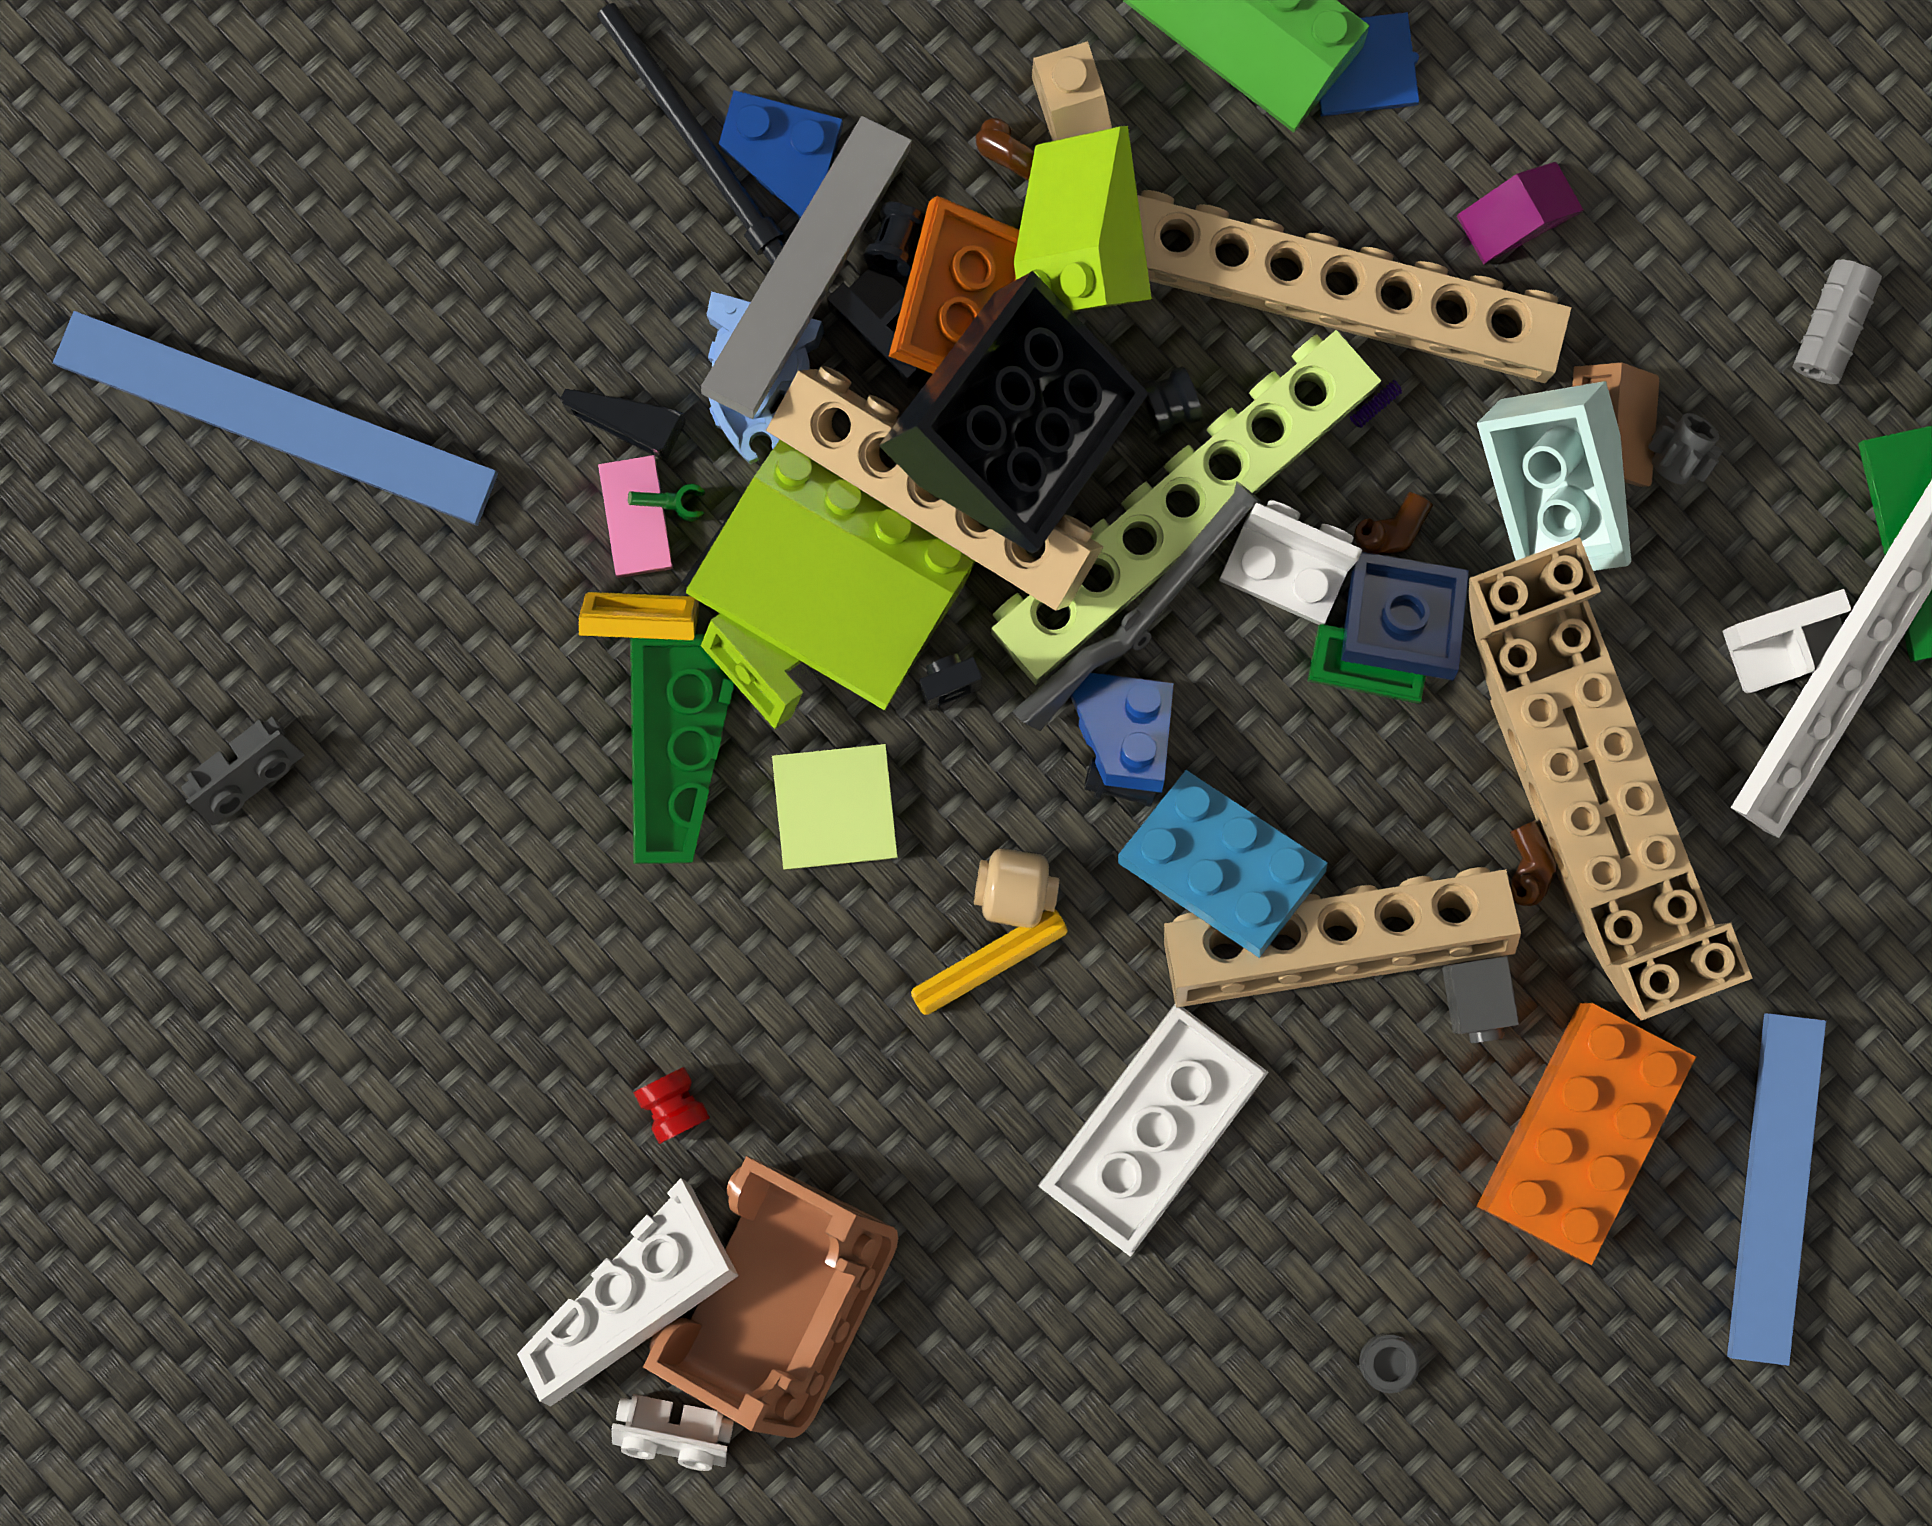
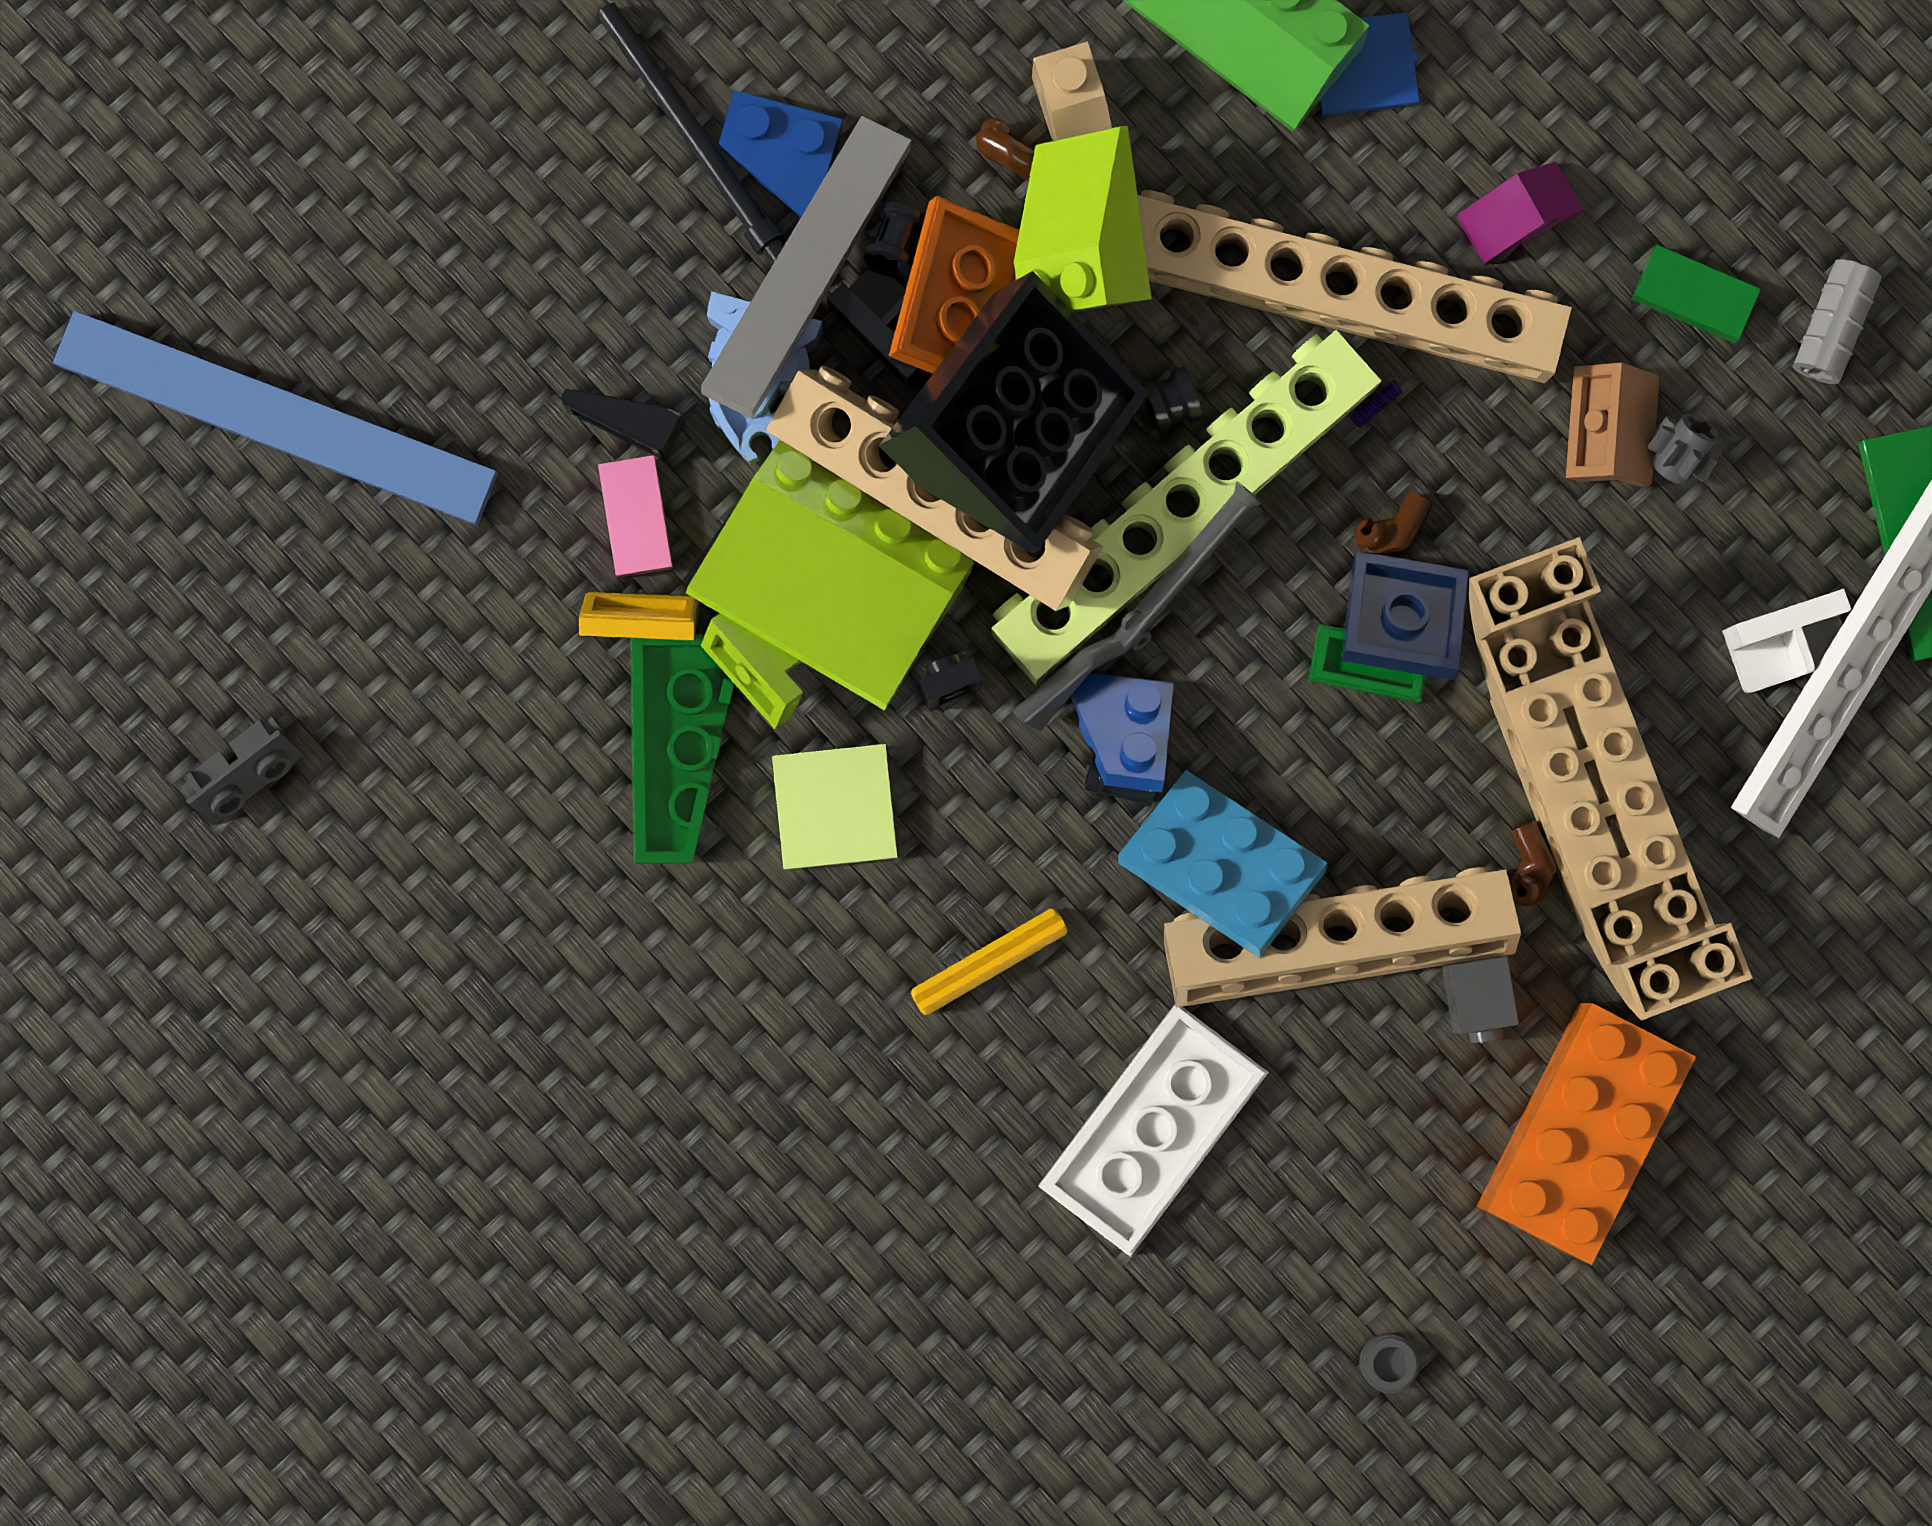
(647, 1286): white wing -> none
(669, 501): green hand -> none
(671, 1105): red wheel -> none
(692, 1441): white hinge -> none
(783, 1326): nougat windscreen -> none
(1015, 888): tan head -> none
(1290, 561): white bracket -> none
(1560, 472): light aqua slope -> none
(1695, 294): none -> green tile
(1776, 1189): medium blue tile -> none

